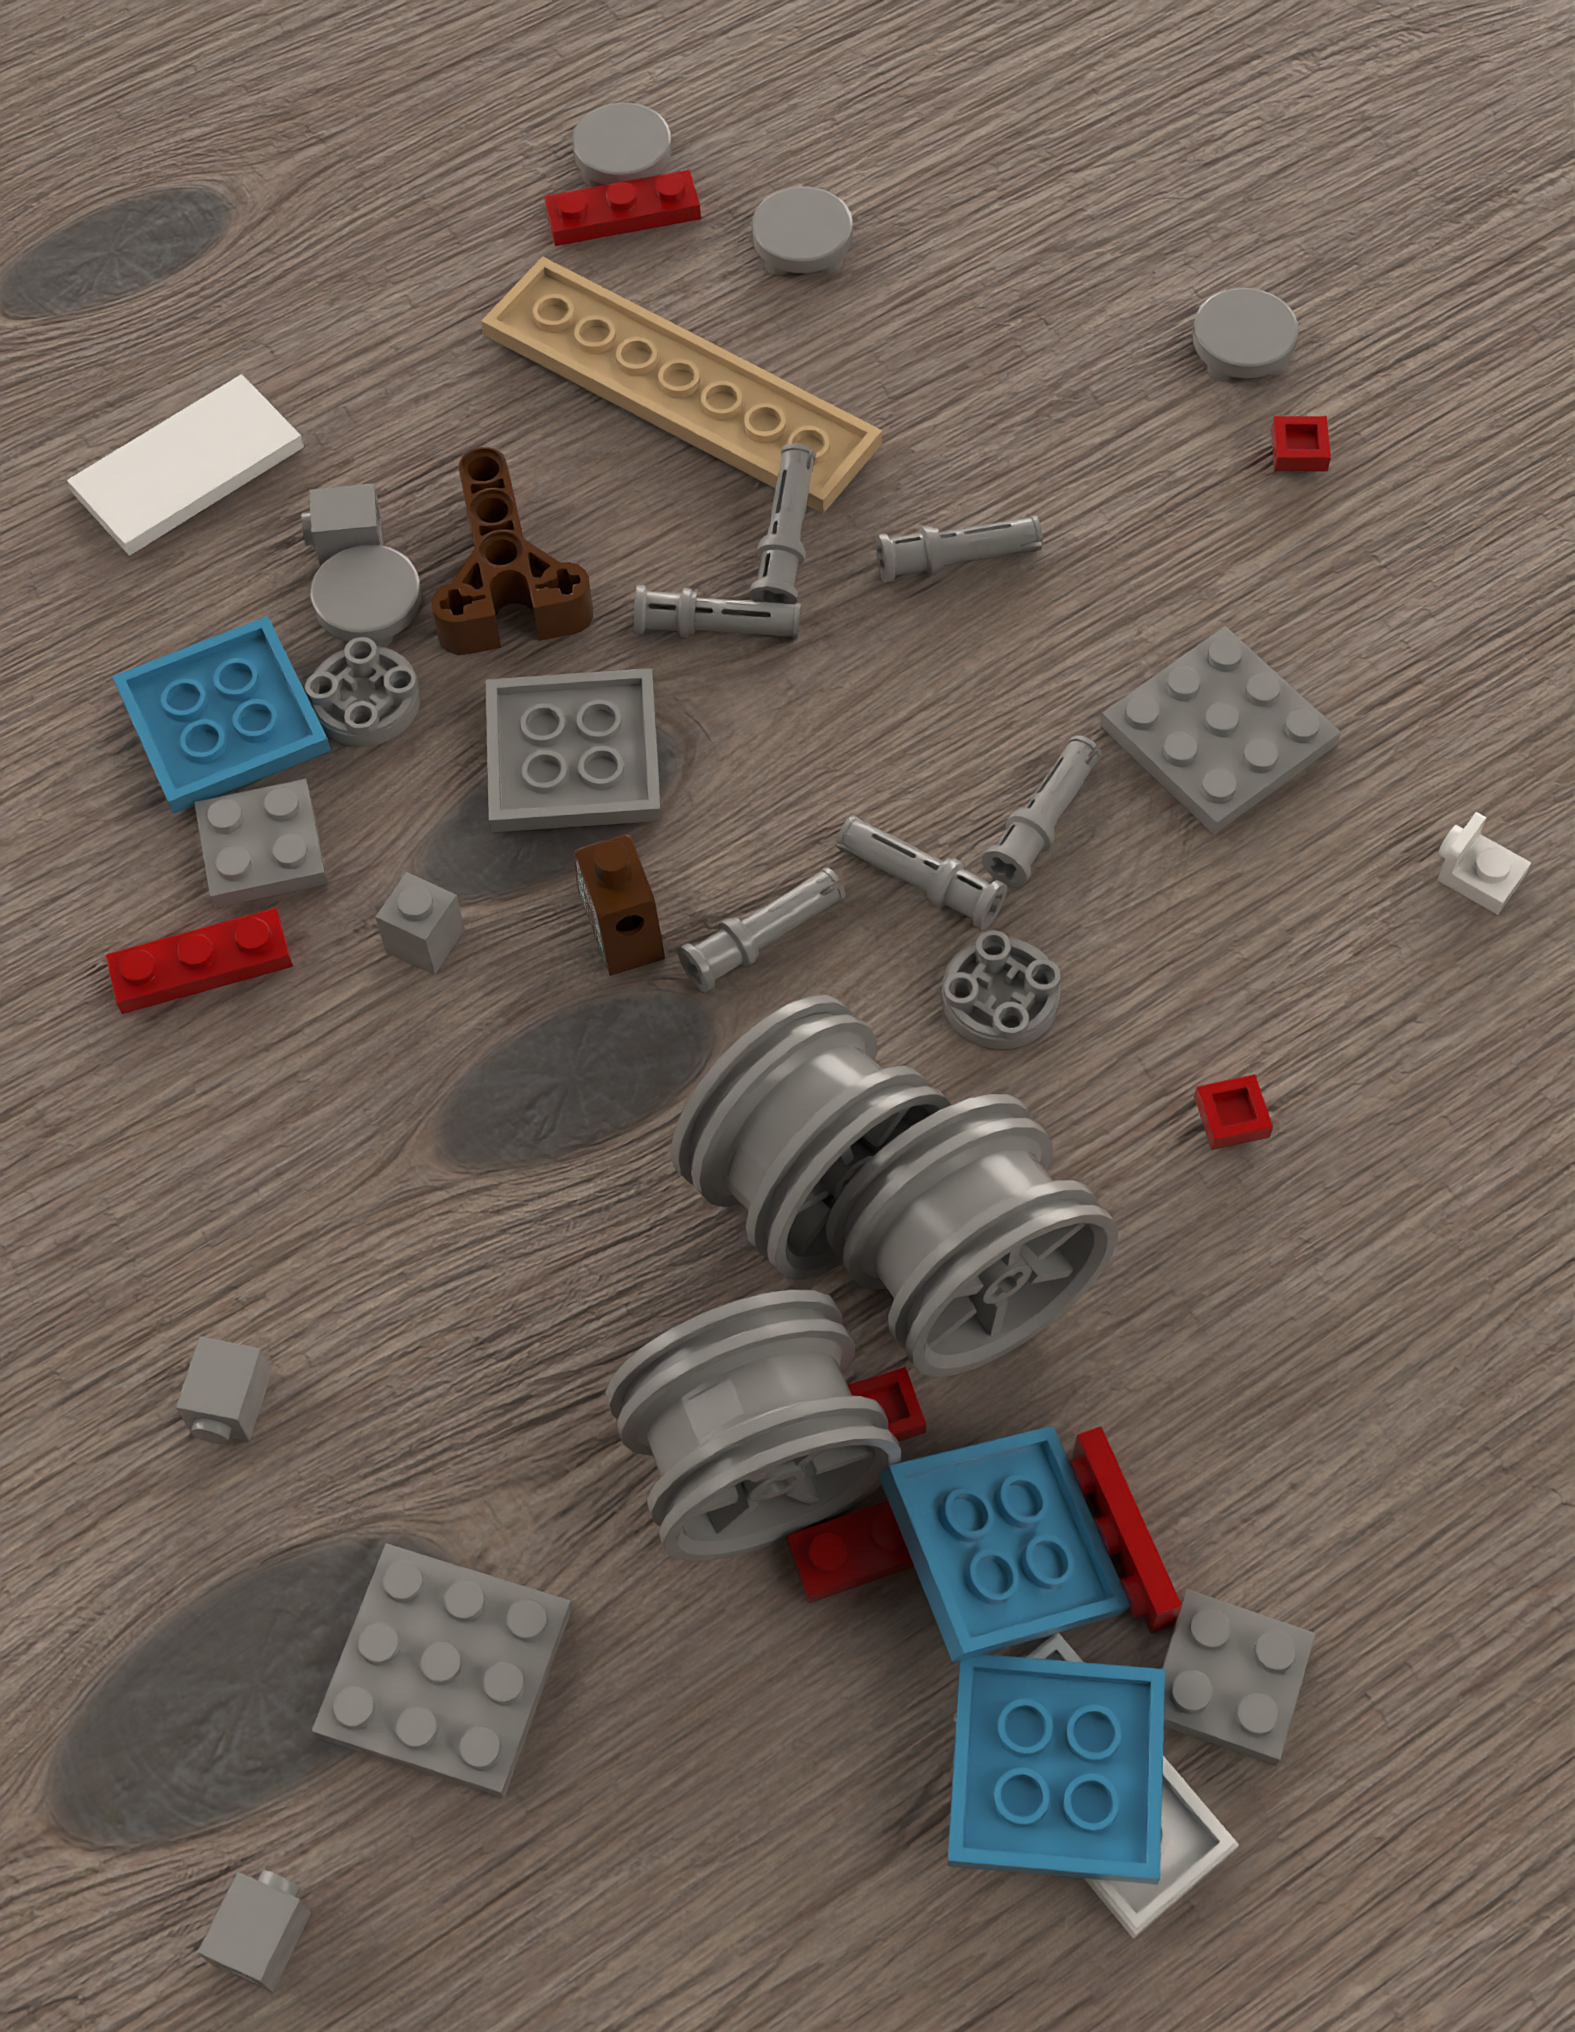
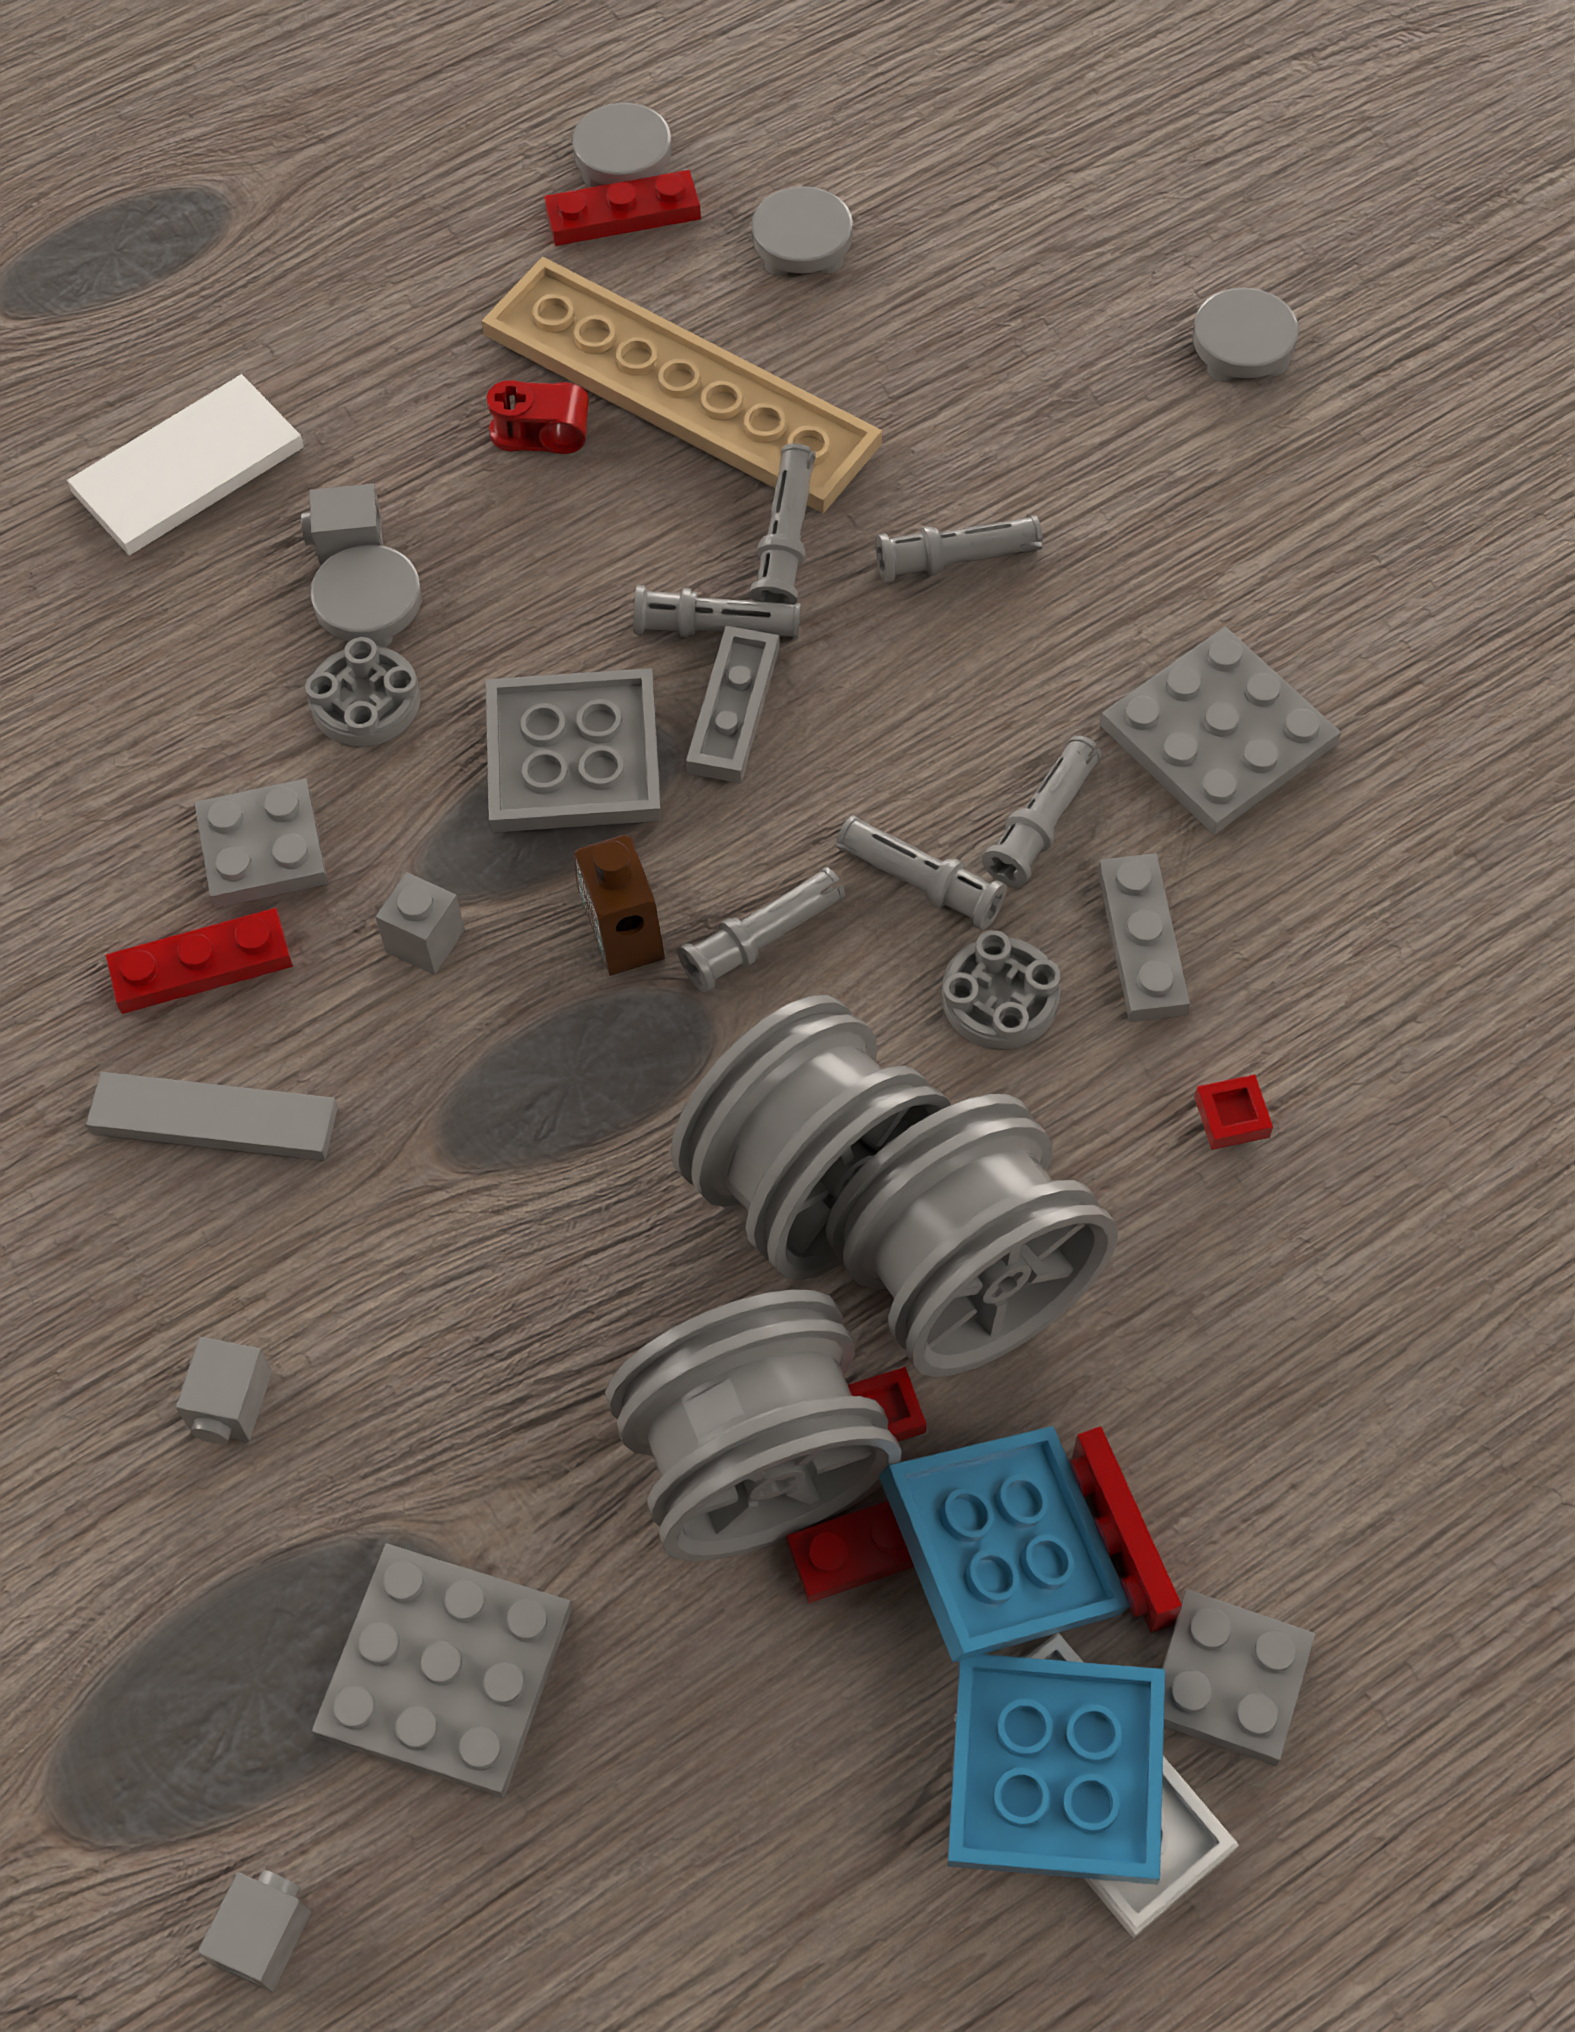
(212, 1116): none -> light grey tile
(221, 714): dark azure plate -> none
(504, 569): reddish brown beam -> none
(543, 417): none -> red piece
(733, 704): none -> light grey plate
(1143, 937): none -> light grey plate
(1300, 443): red plate -> none
(1480, 866): white bracket -> none

